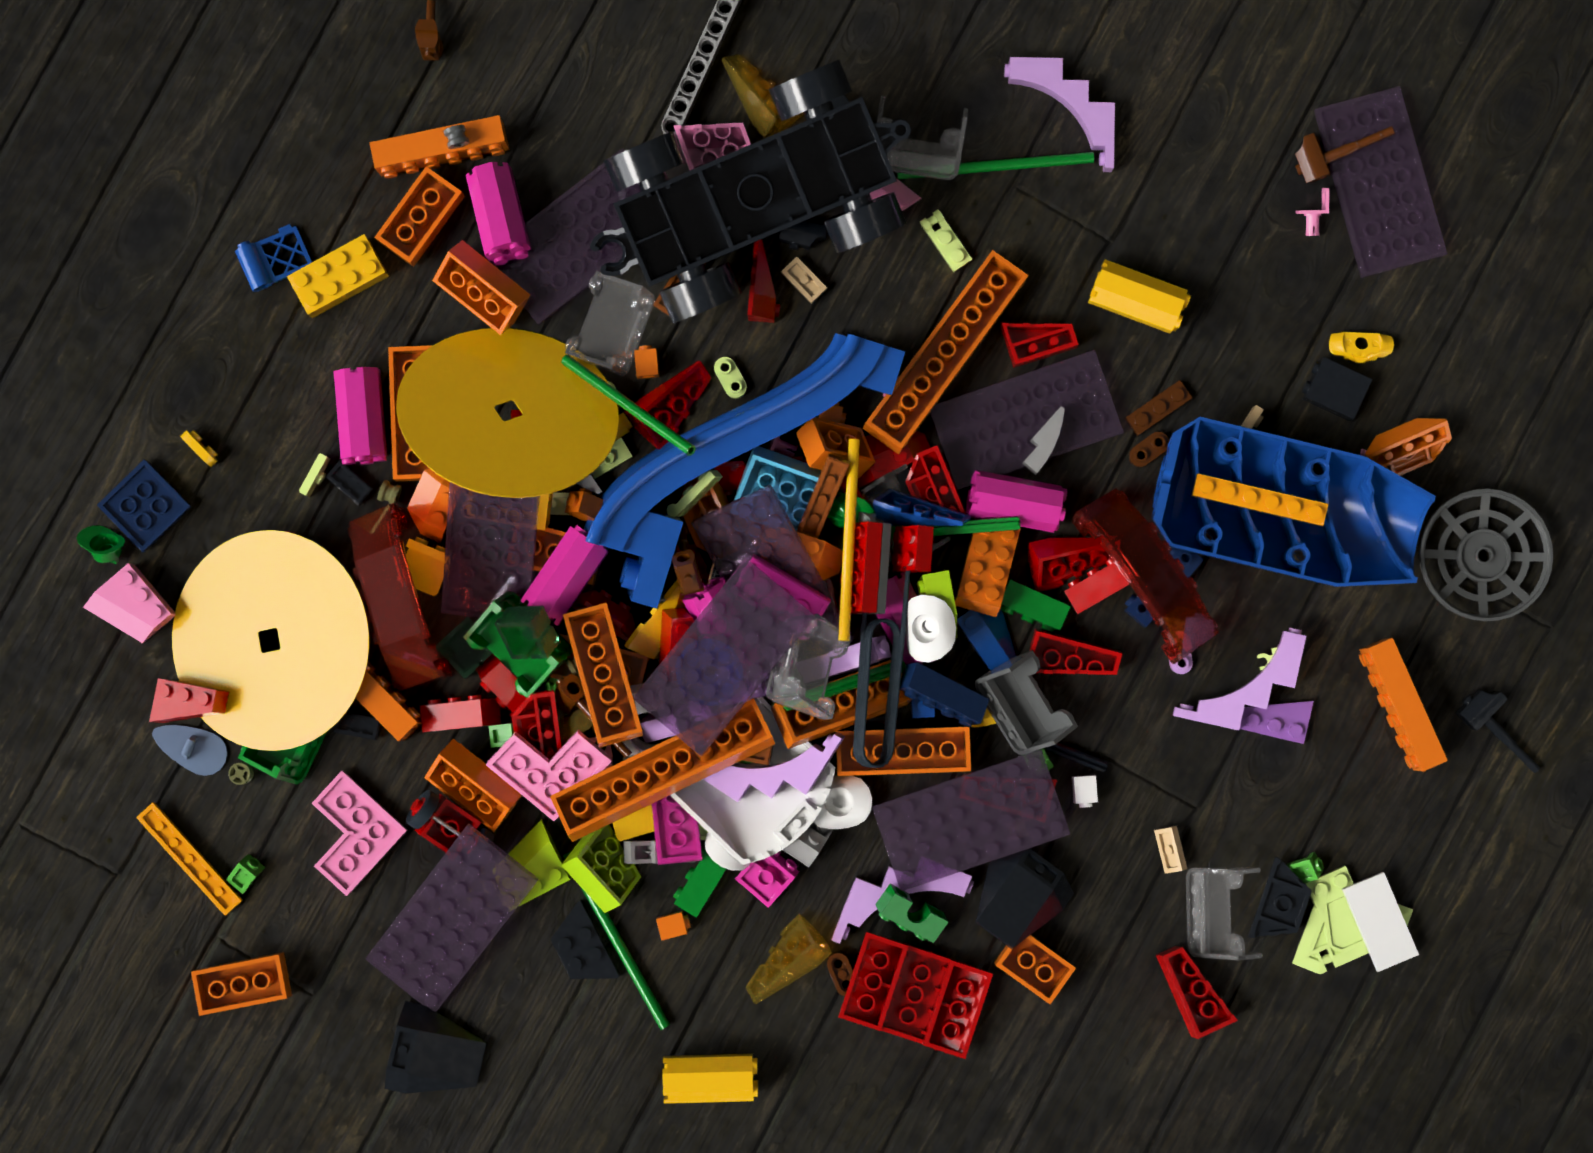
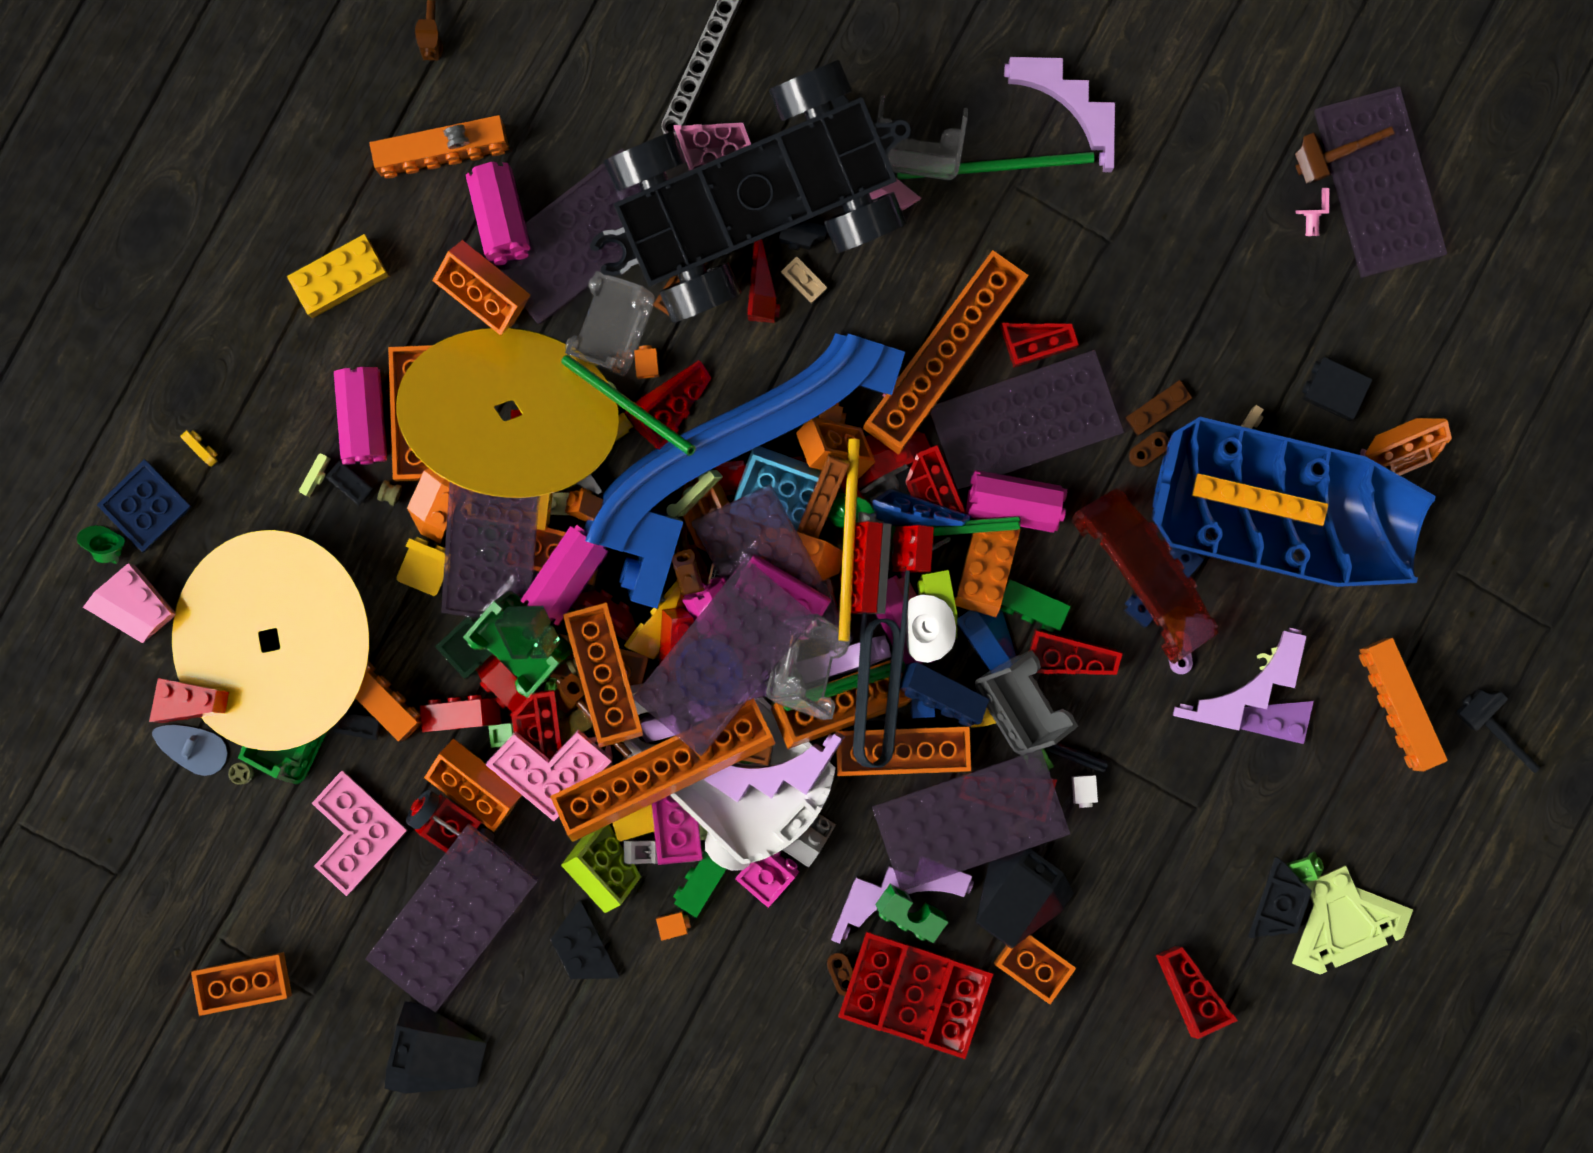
(189, 858): light orange plate -> none
(245, 873): bright green bracket -> none
(255, 261): blue piece -> none
(394, 599): clear red windscreen -> none
(419, 216): orange brick -> none
(542, 859): lime wedge -> none
(617, 456): yellowish green plate -> none
(629, 963): green piece -> none
(710, 1078): yellow brick -> none
(730, 377): yellowish green plate -> none
(756, 96): clear yellow wedge -> none
(781, 447): bracket -> none
(794, 956): clear yellow wedge -> none
(846, 804): white hat -> none
(946, 241): yellowish green plate -> none
(1045, 442): light grey slope -> none
(1062, 558): red wedge -> none
(1095, 587): red wedge -> none
(1139, 297): yellow brick -> none
(1170, 849): tan plate -> none
(1210, 913): clear windscreen -> none
(1344, 345): yellow piece -> none
(1380, 921): white tile -> none
(1498, 550): dark grey dish -> none

